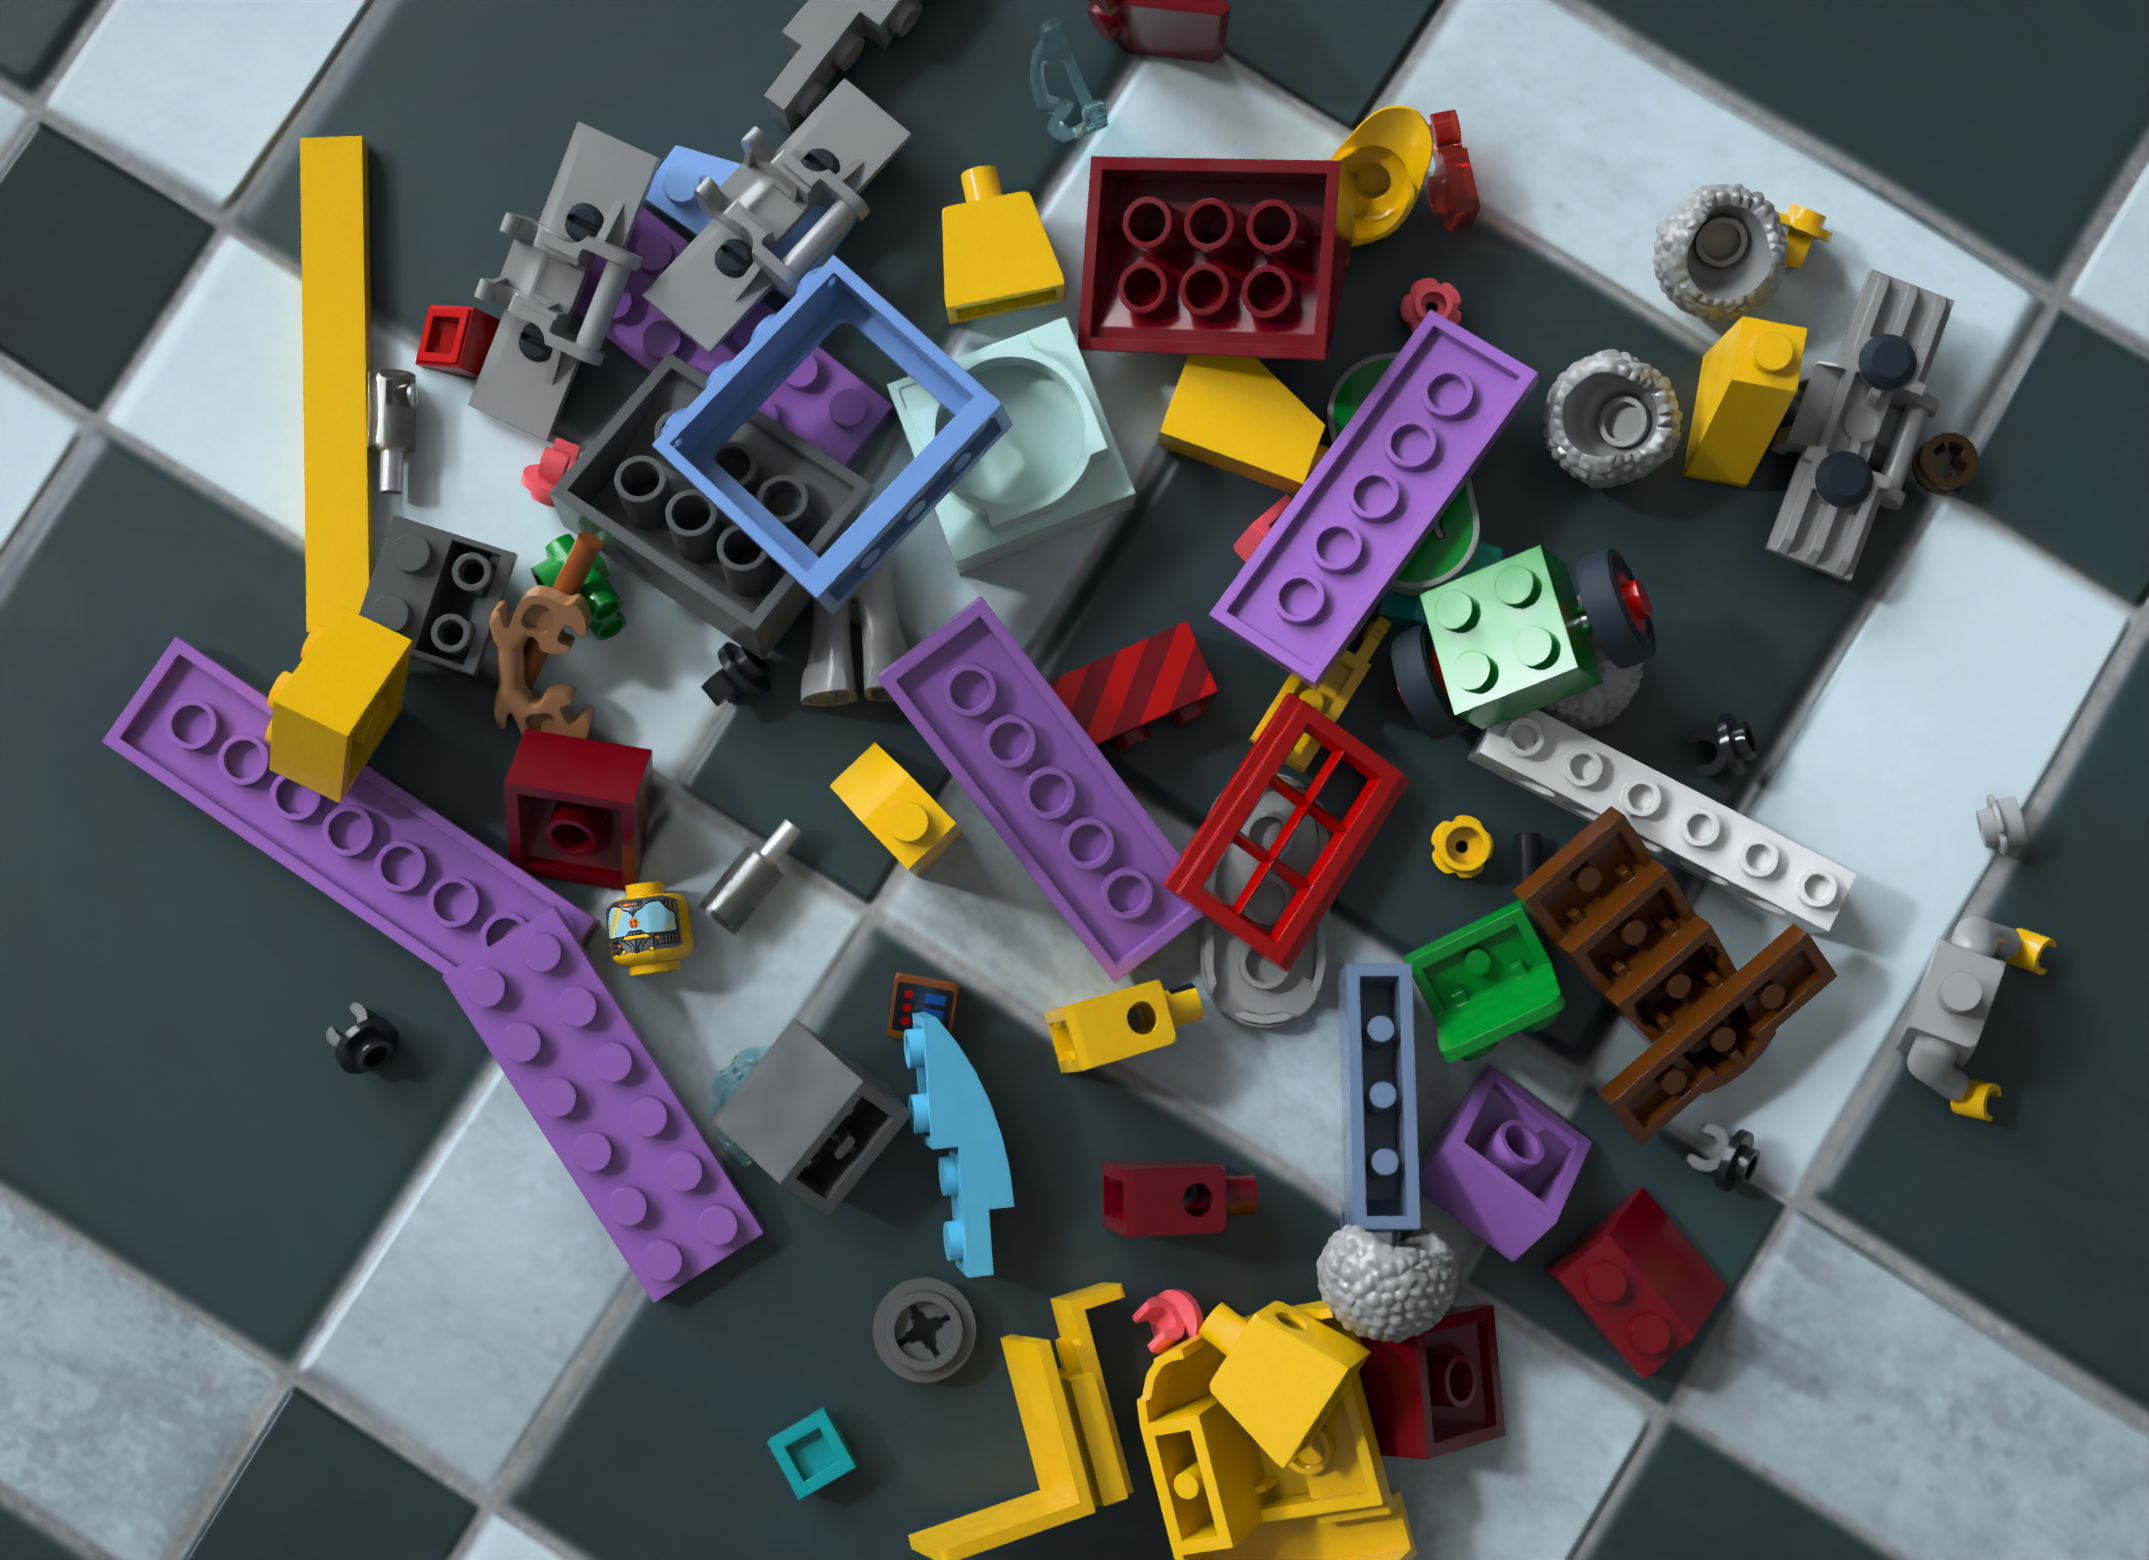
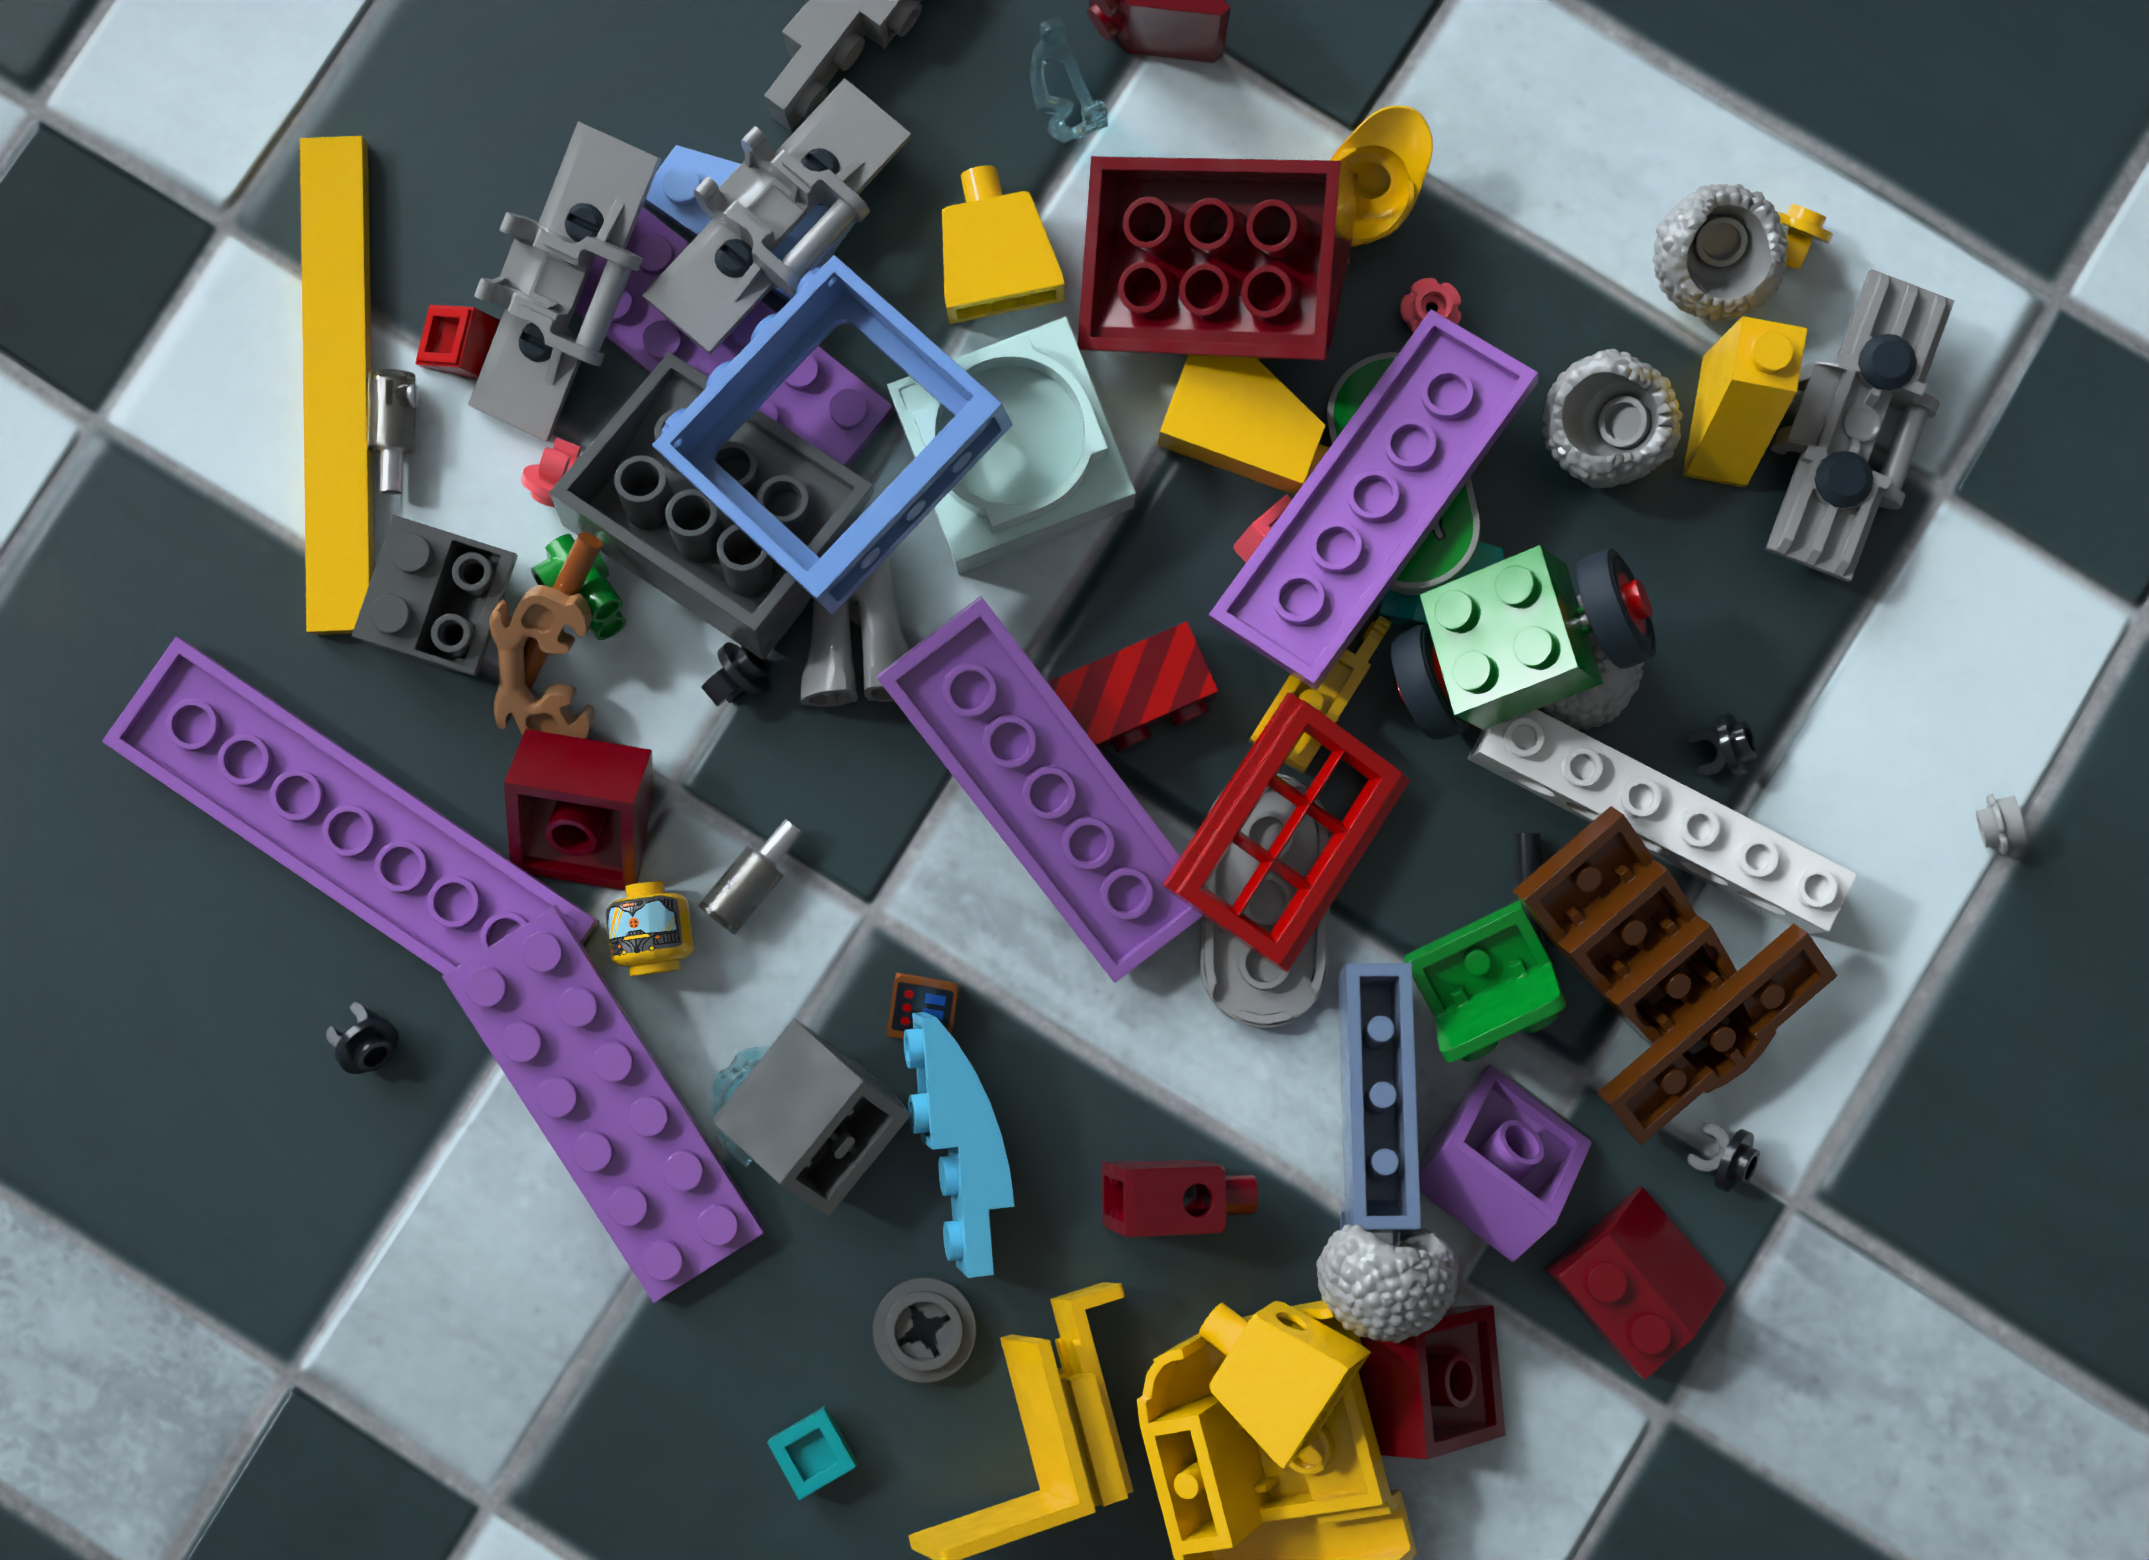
(337, 703): yellow brick -> none
(896, 809): yellow slope -> none
(1098, 1028): yellow torso -> none
(1172, 1318): coral plate -> none
(1452, 183): clear red plate -> none
(1478, 842): yellow plate -> none
(1956, 1003): light grey torso -> none
(1964, 461): dark brown bush -> none

